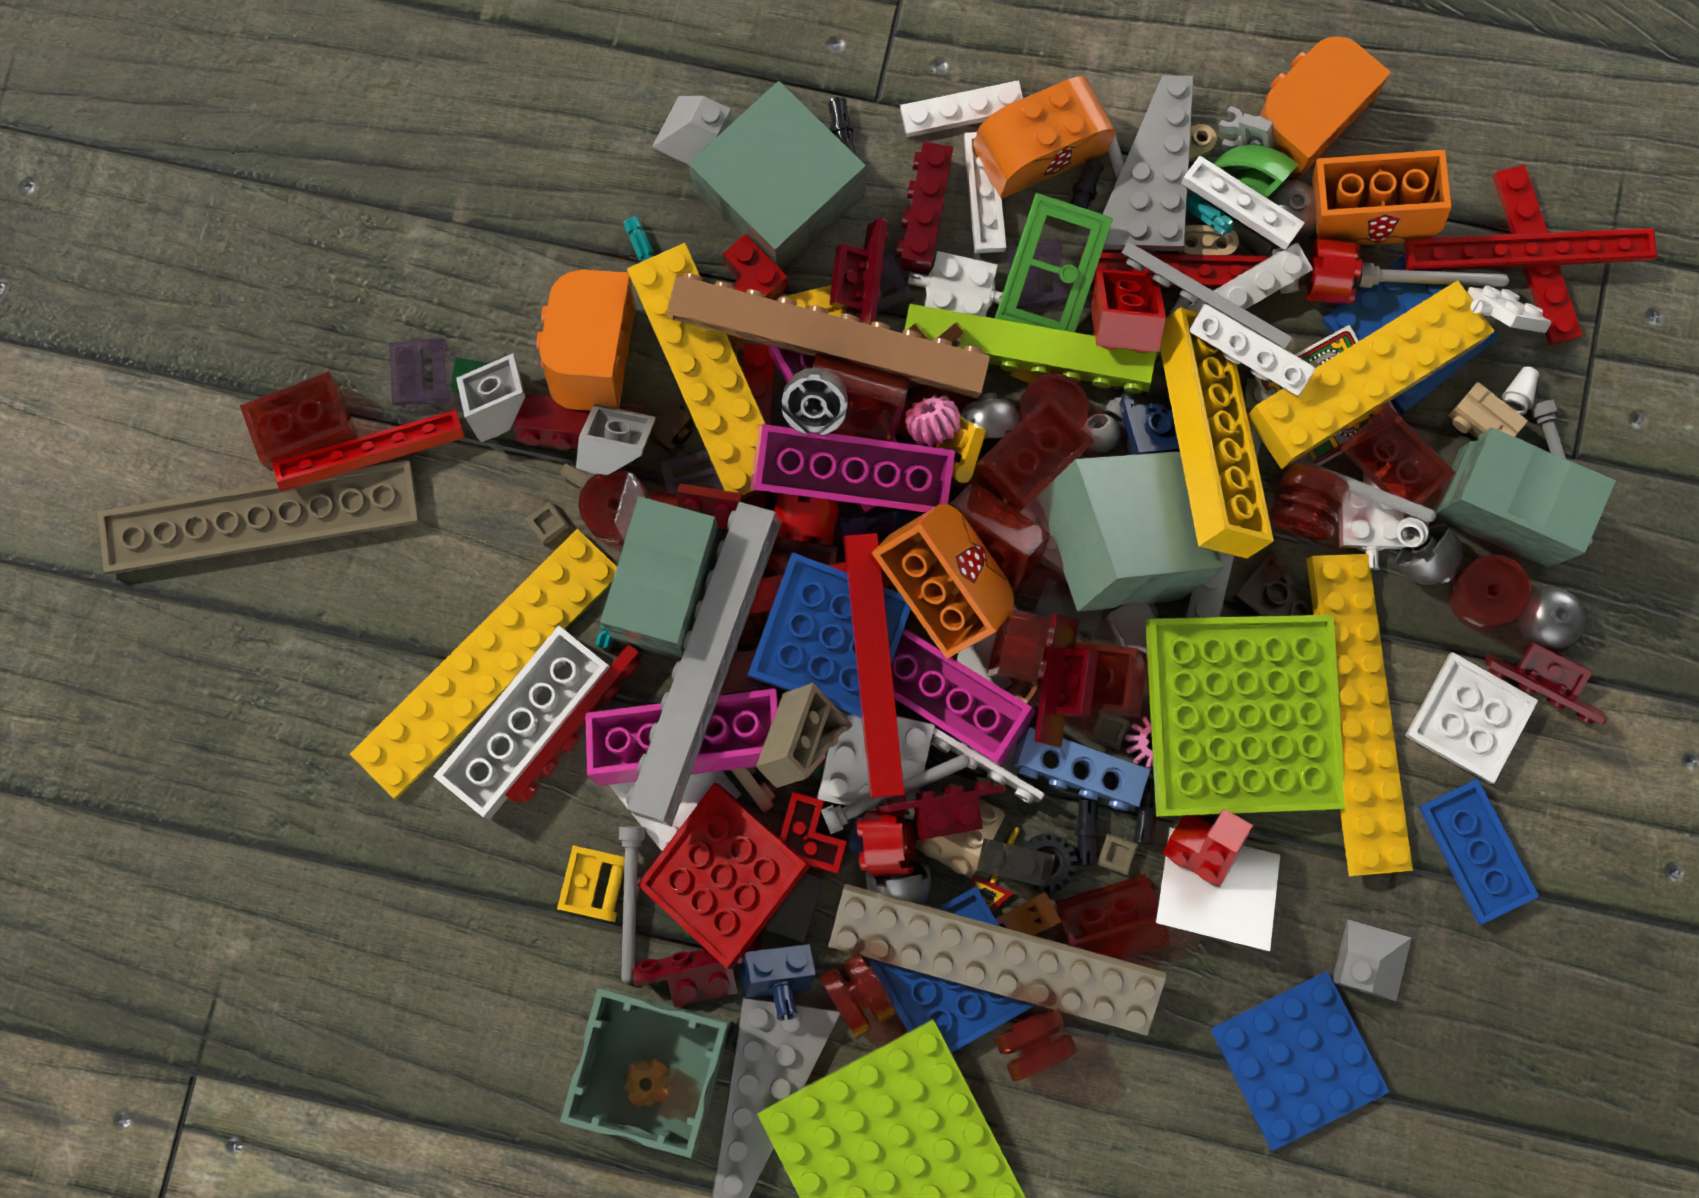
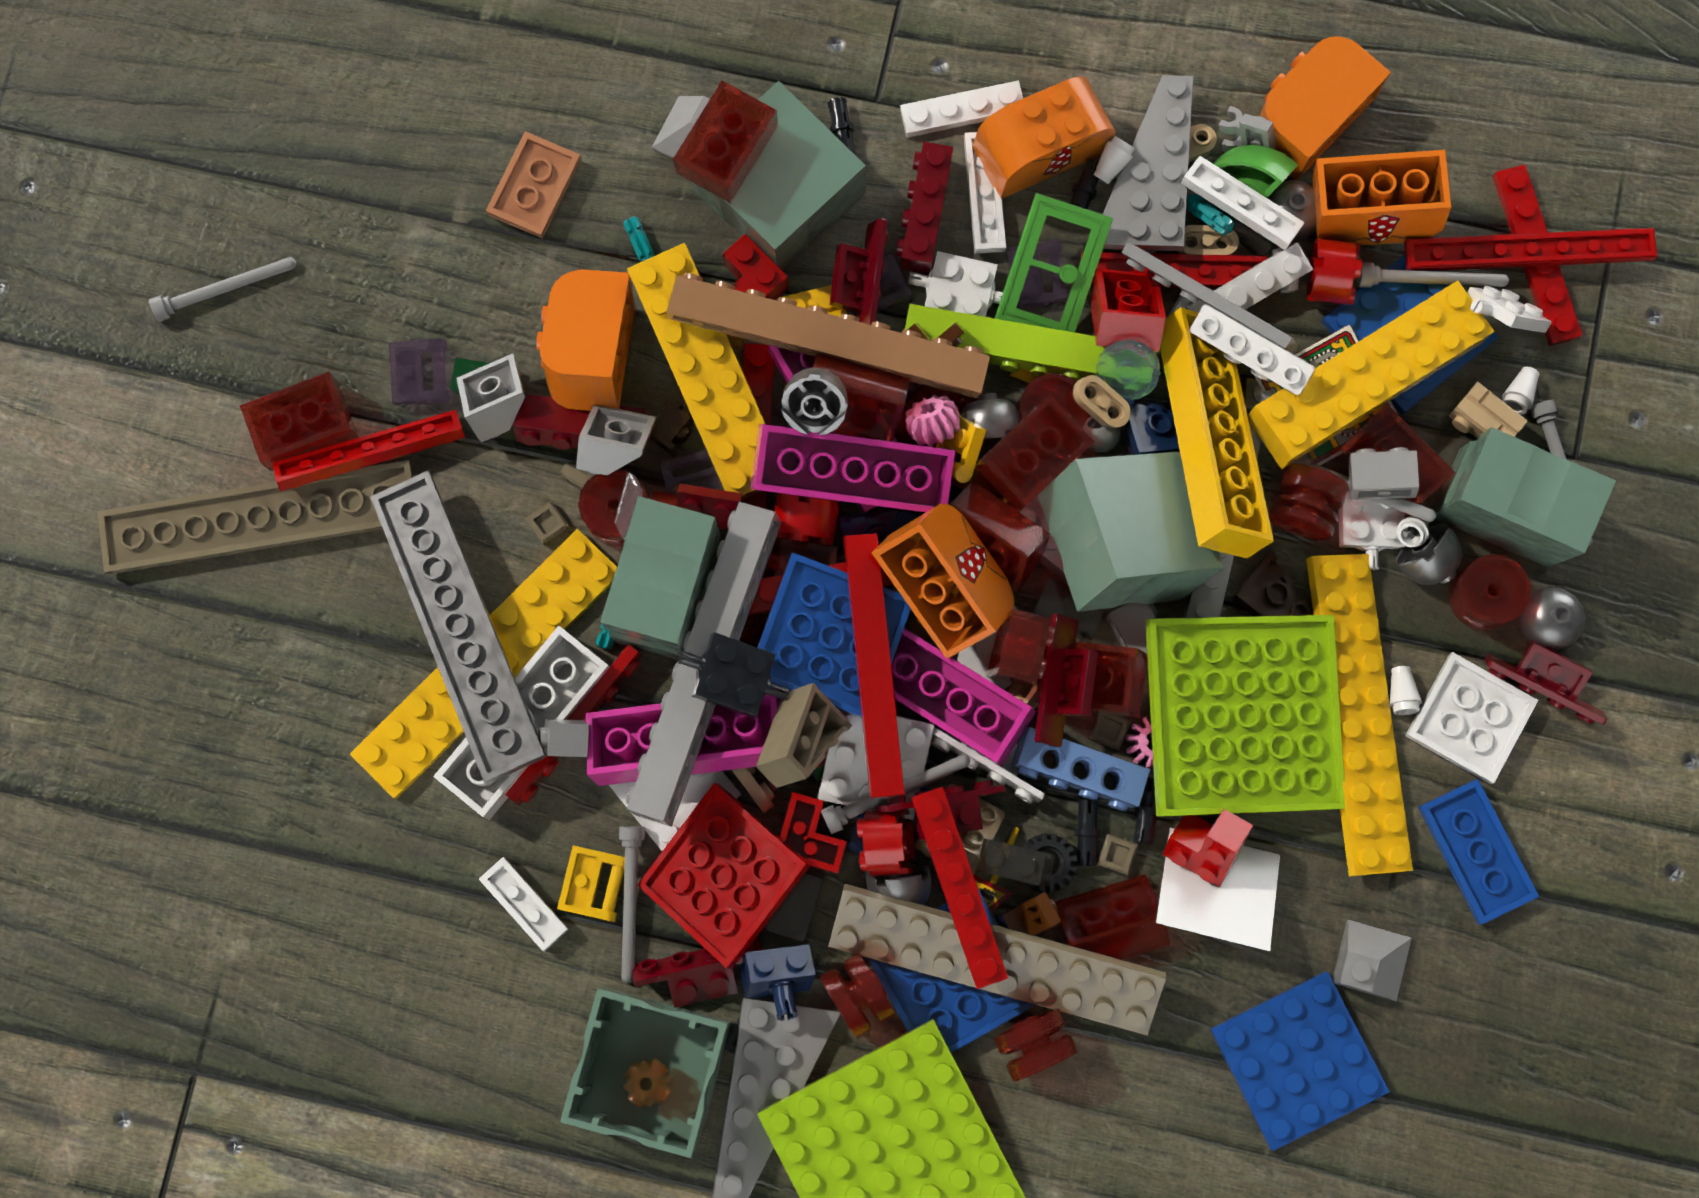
(165, 306): none -> light grey piece
(458, 628): none -> flat silver plate
(523, 904): none -> white plate
(533, 184): none -> nougat plate
(564, 737): none -> light grey brick
(725, 141): none -> clear red brick
(733, 675): none -> black plate
(959, 888): none -> red plate
(1101, 399): none -> tan plate
(1113, 159): none -> white cone
(1129, 368): none -> clear light blue tile
(1383, 474): none -> light grey brick
(1404, 692): none -> white cone

